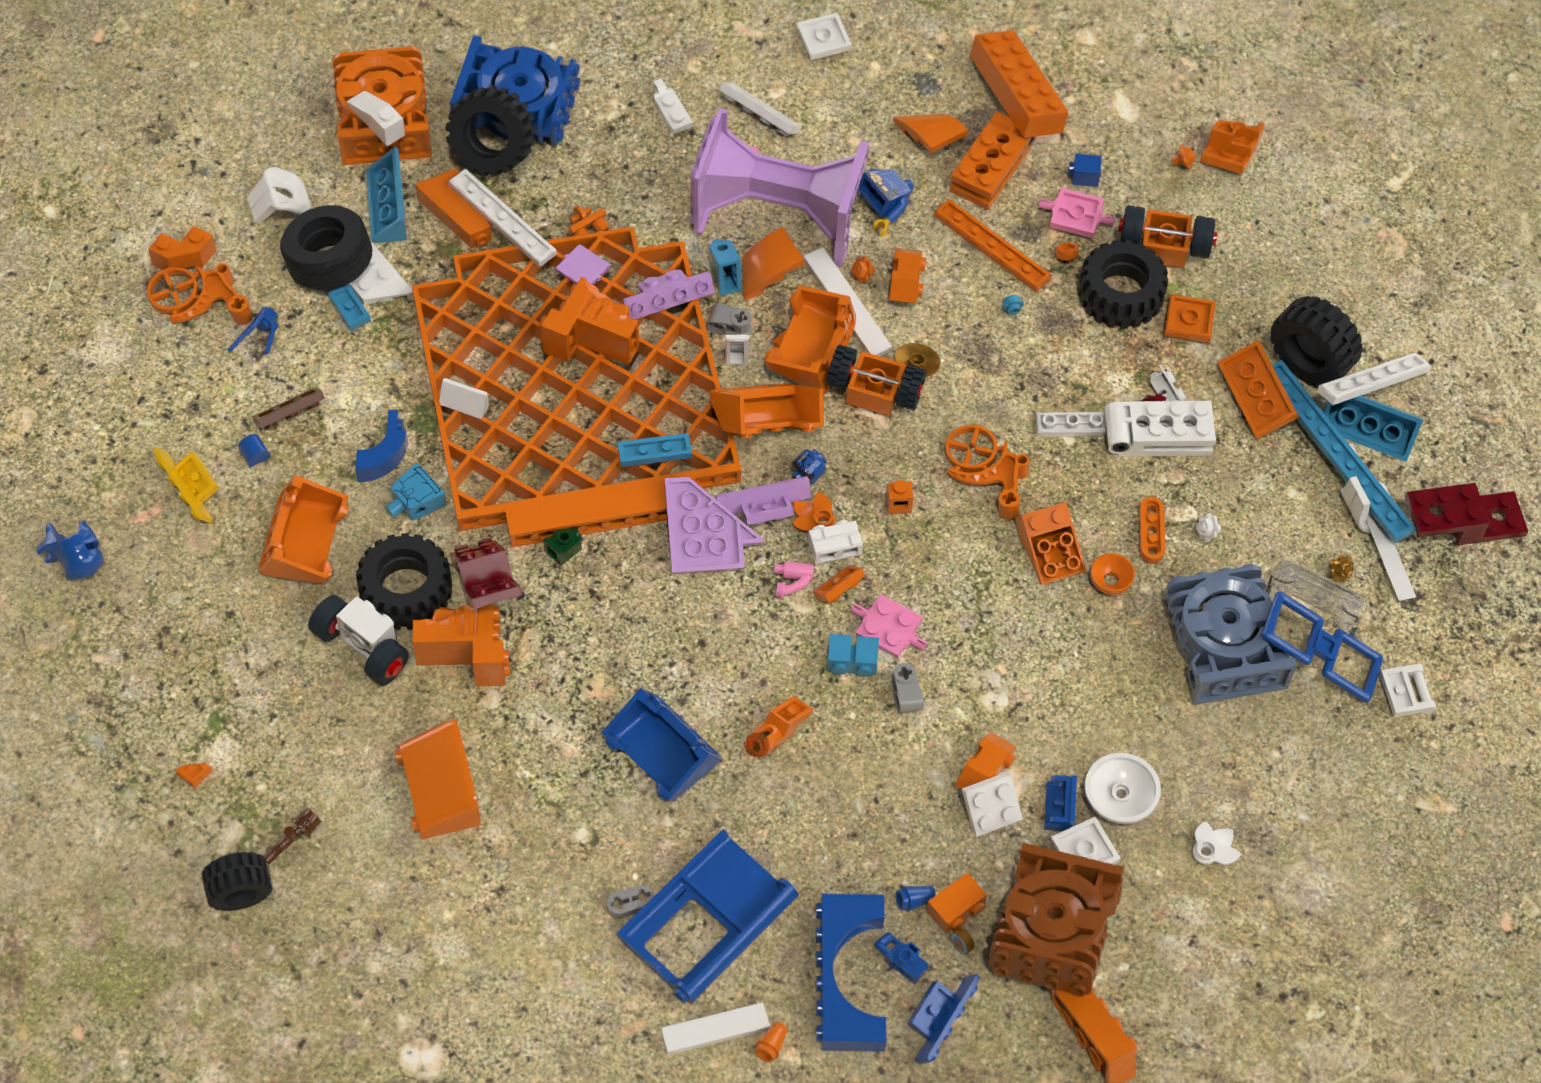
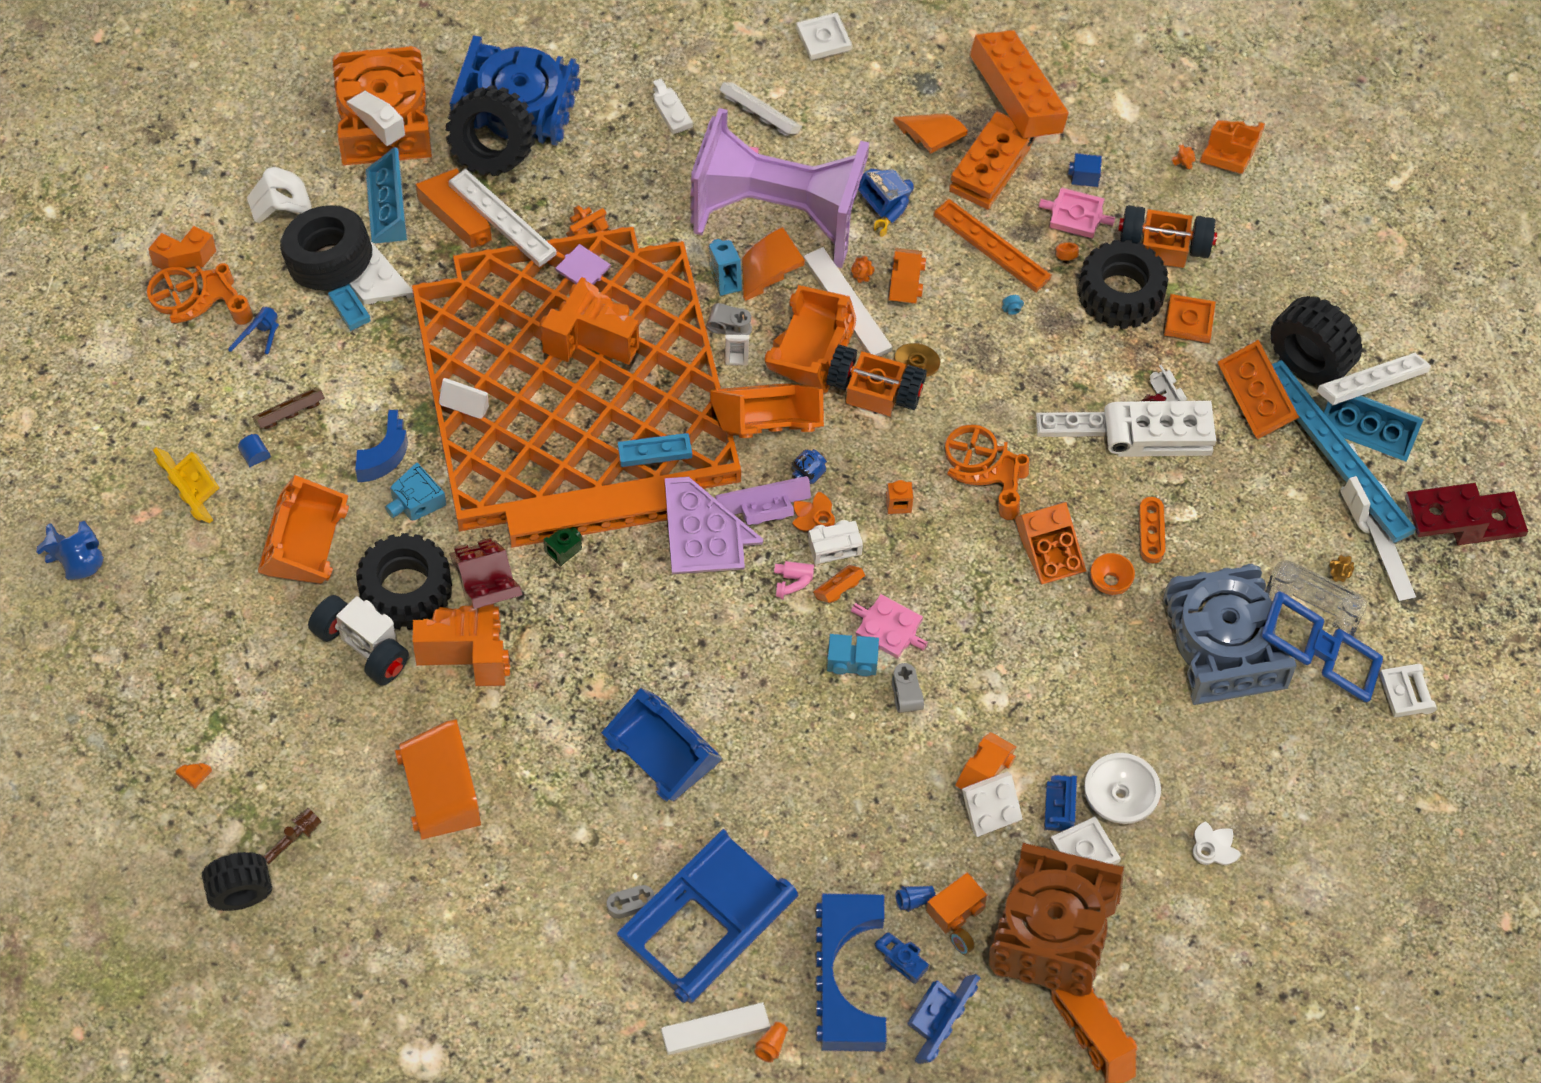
(668, 291): lavender bracket -> none
(777, 727): orange plate -> none
(1208, 527): white plant -> none

